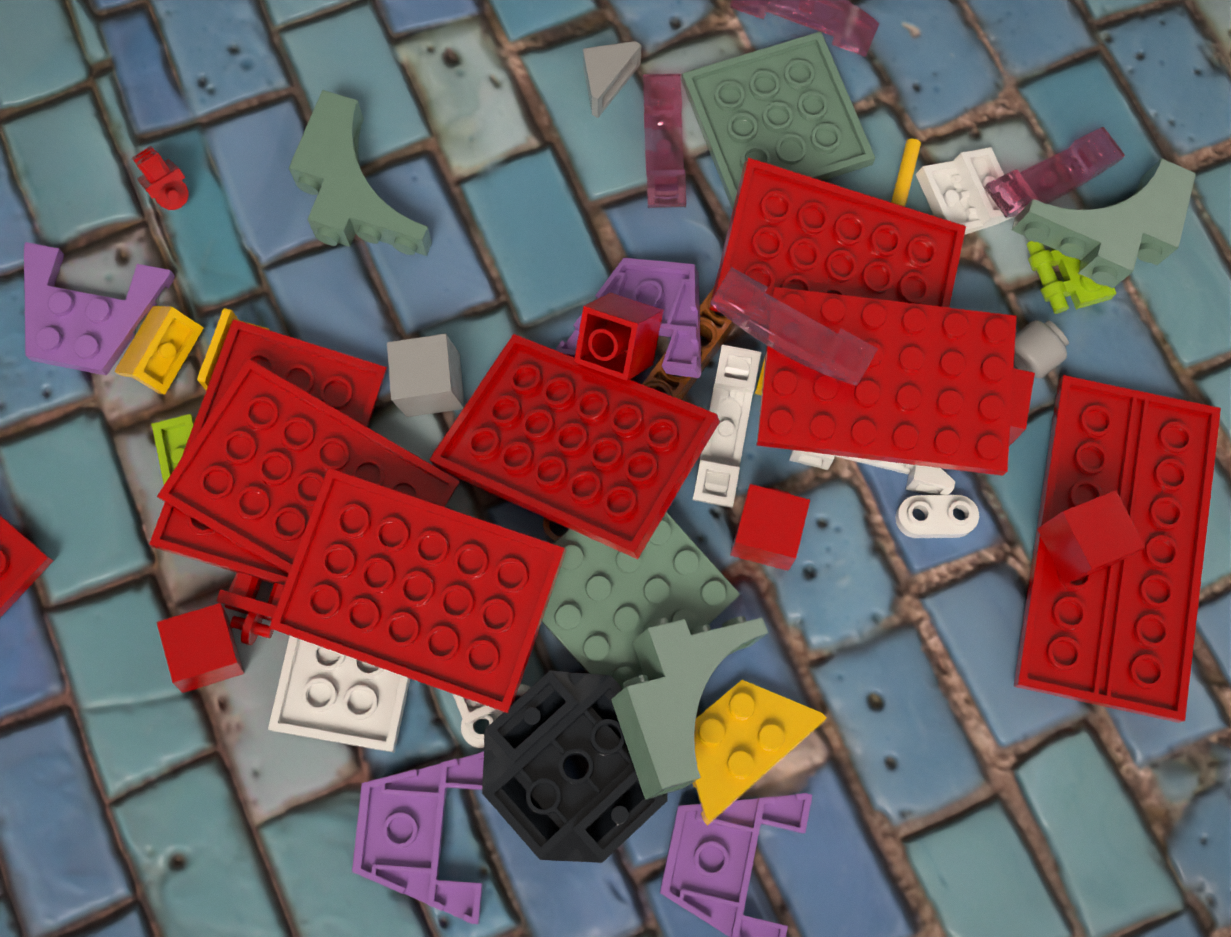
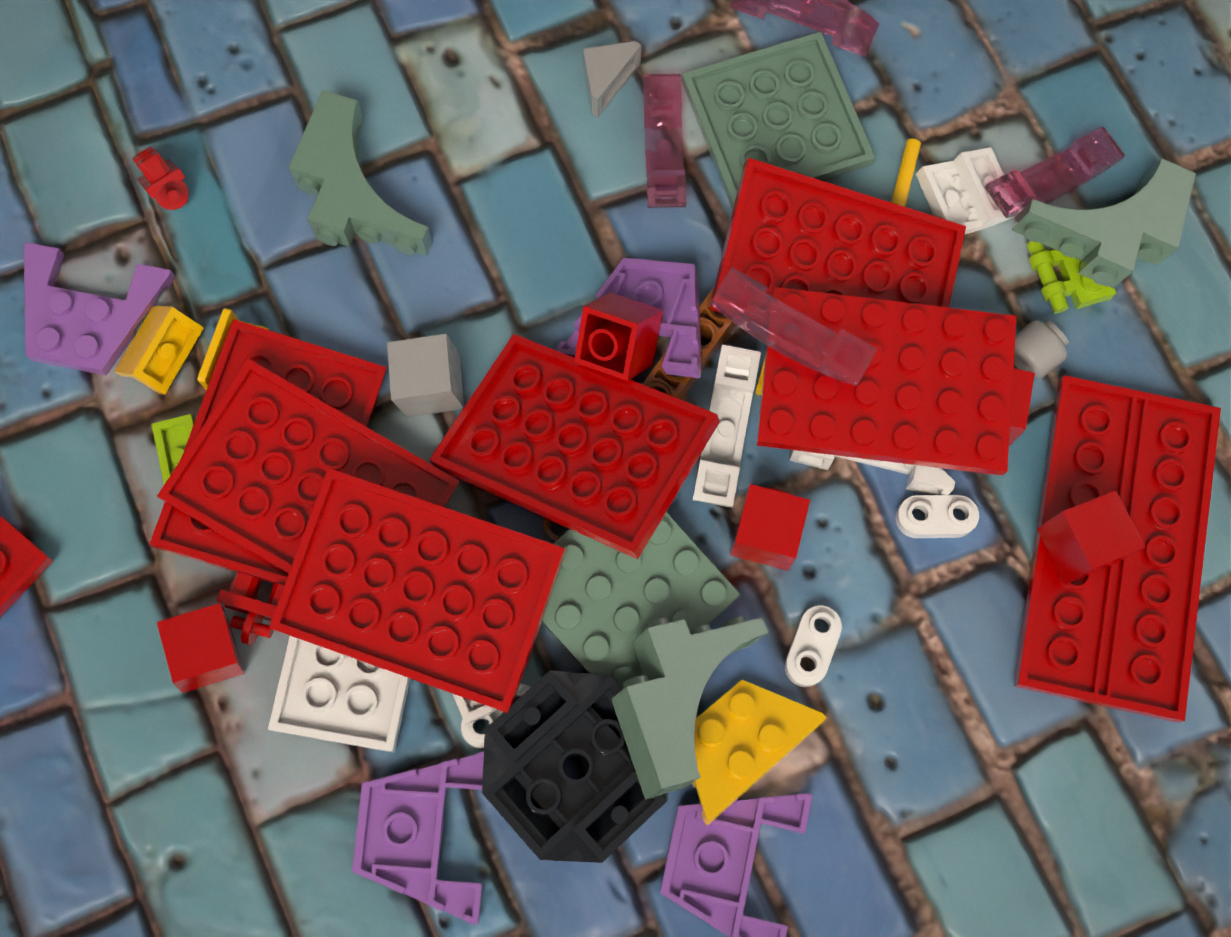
(814, 645): none -> white plate

